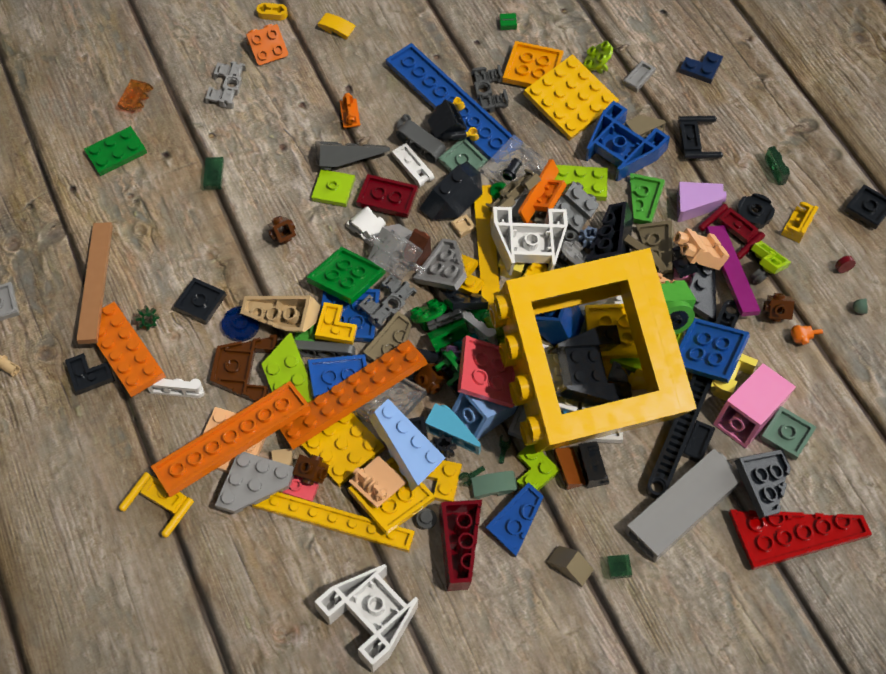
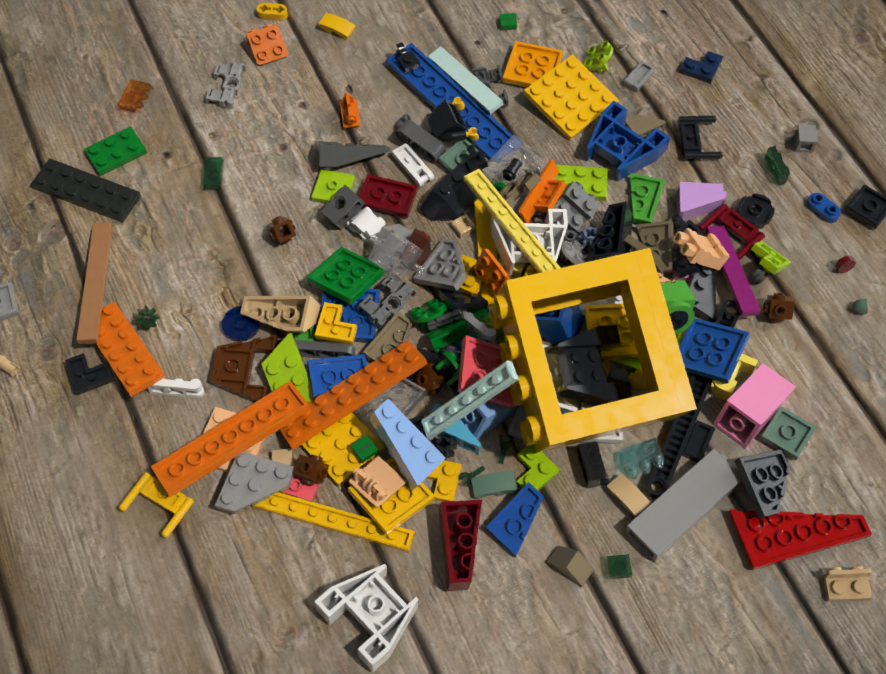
(86, 190): none -> pearl dark grey plate
(200, 300): black plate -> none
(352, 202): none -> dark grey brick
(364, 448): none -> green tile
(407, 61): none -> black plate
(426, 518): dark grey plate -> none
(466, 80): none -> light aqua tile
(470, 399): none -> light aqua tile
(476, 159): none -> black plate
(490, 272): none -> orange bracket
(510, 222): none -> light yellow tile
(569, 467): dark orange slope -> none
(629, 495): none -> tan slope
(641, 456): none -> clear light blue plate
(680, 225): none -> black plate
(799, 222): yellow hinge -> none
(803, 334): orange piece -> none
(805, 138): none -> light grey brick
(823, 206): none -> blue plate
(847, 584): none -> tan bracket

